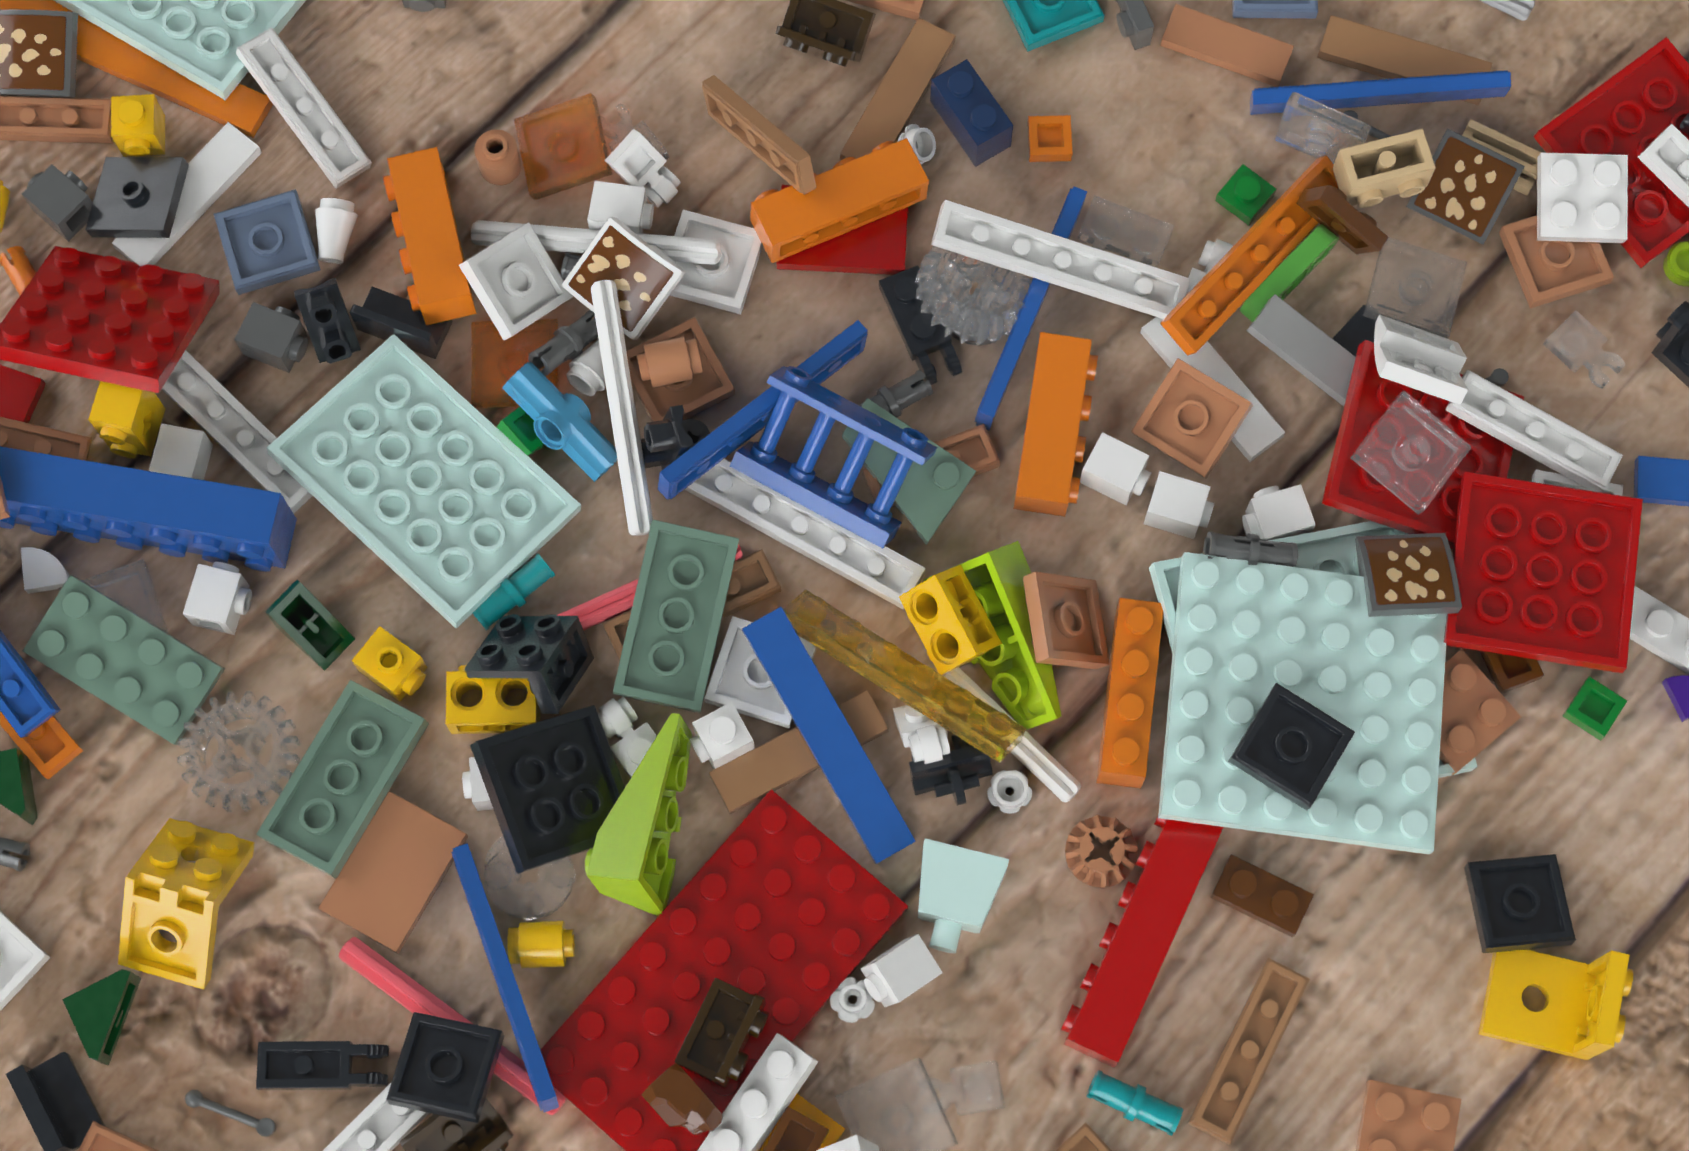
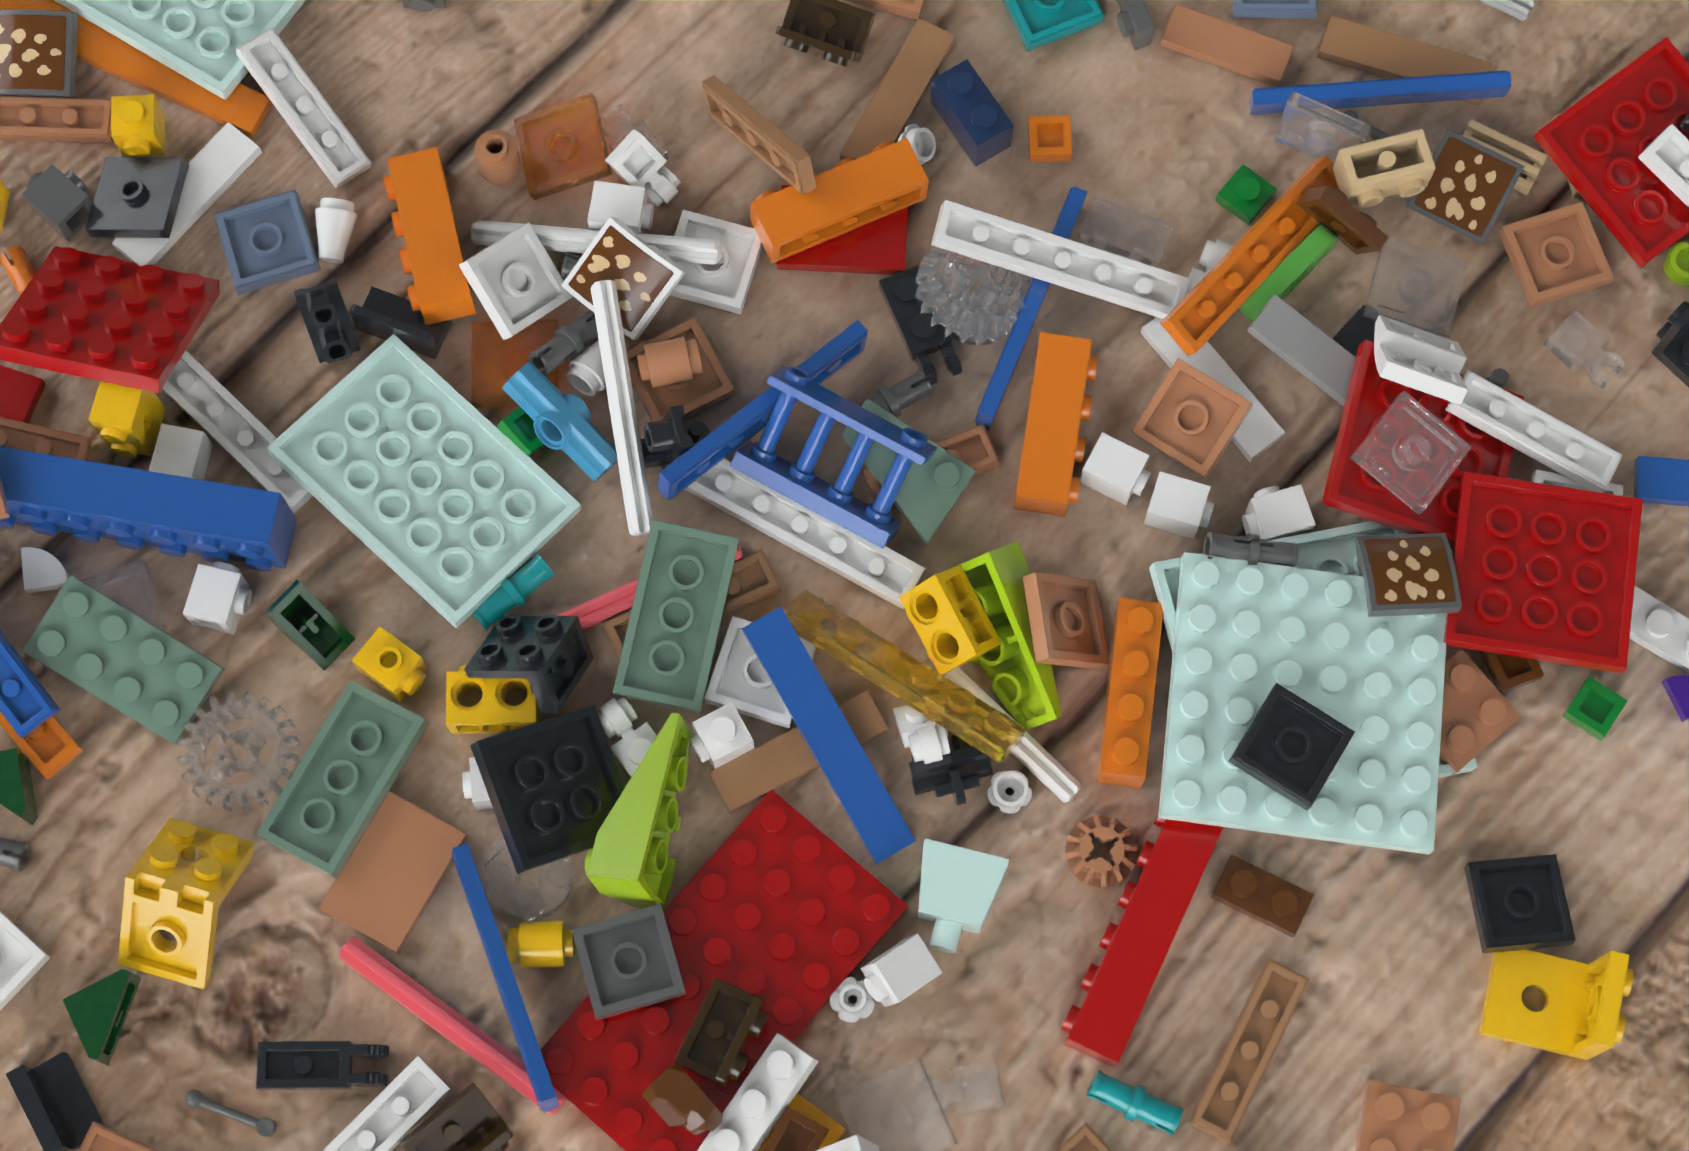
(272, 336): dark grey brick -> none
(445, 1067): black plate -> none
(628, 961): none -> dark grey plate
(1582, 197): white plate -> none

